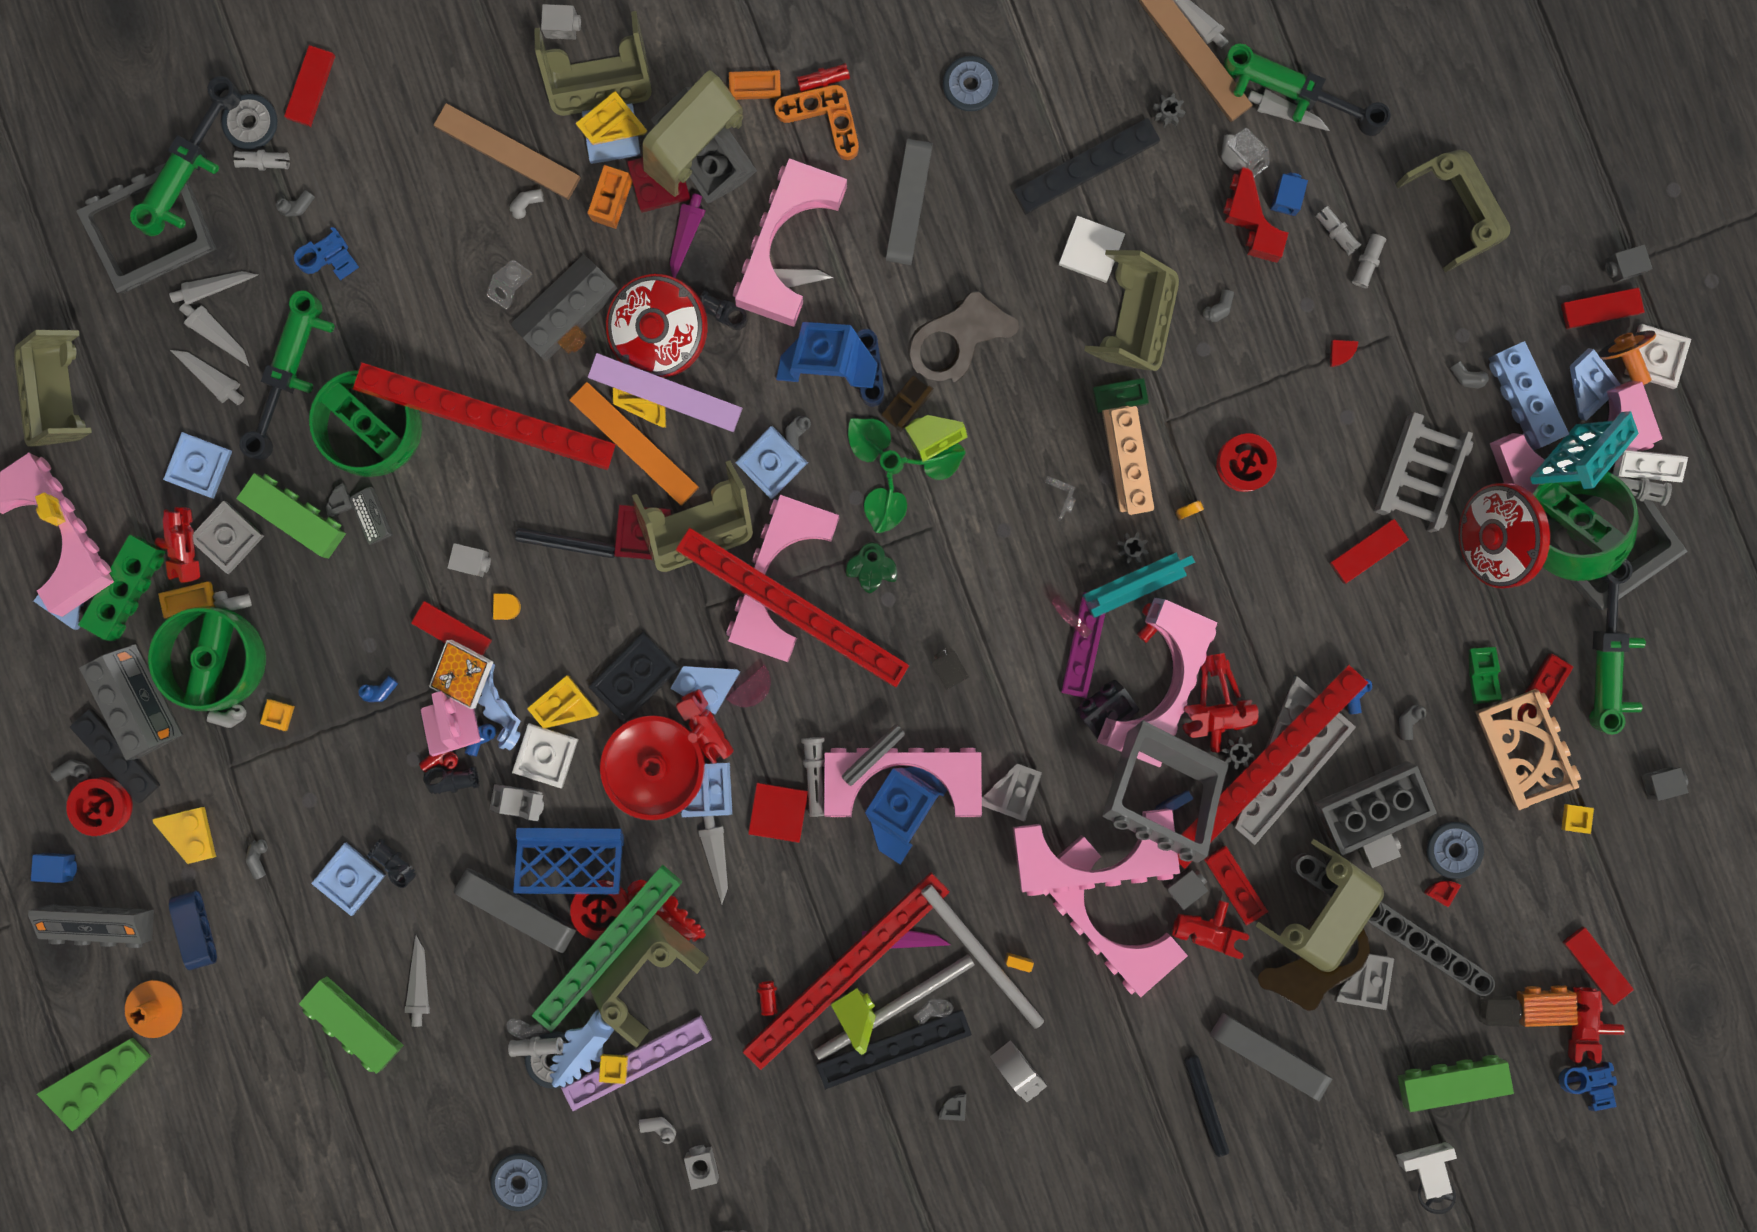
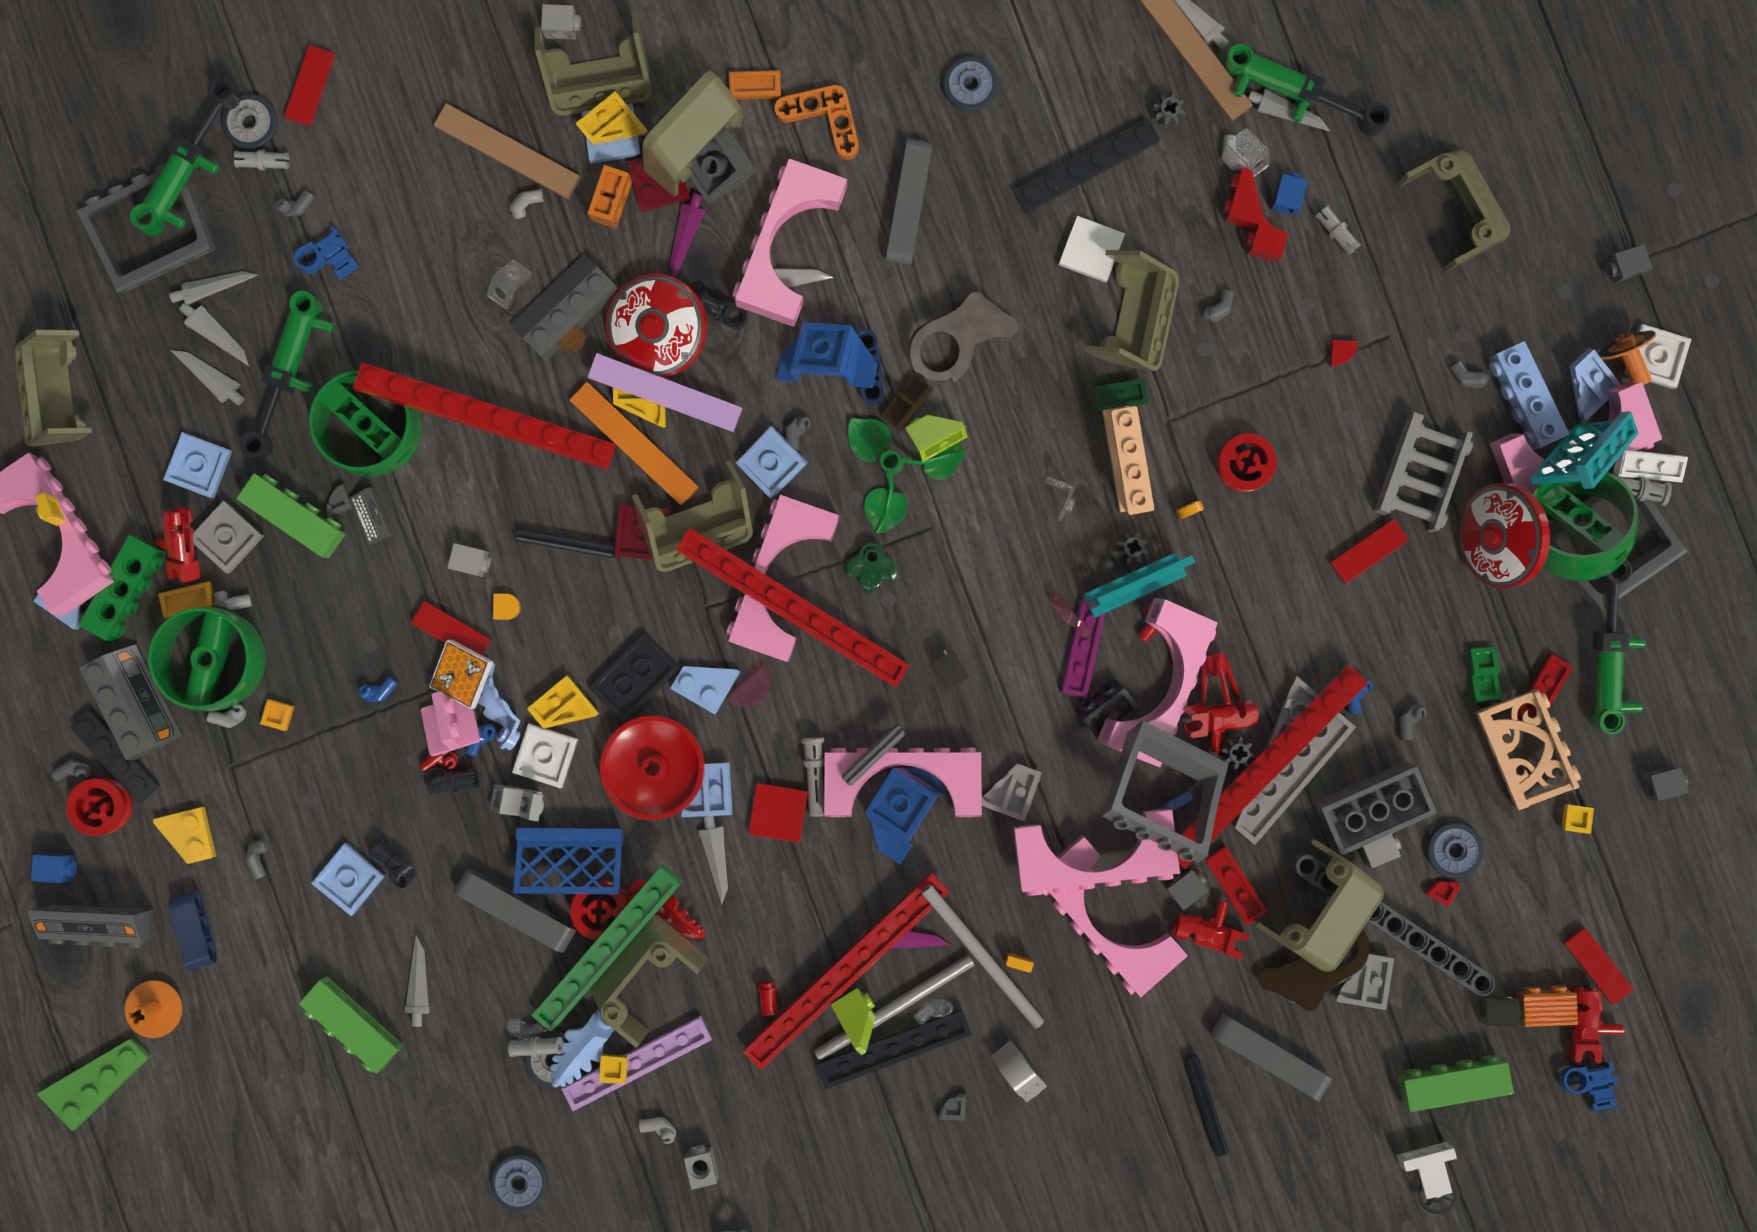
(704, 726): red piece -> none
(823, 77): red pin -> none
(1369, 260): light grey pin -> none
(1602, 308): red tile -> none

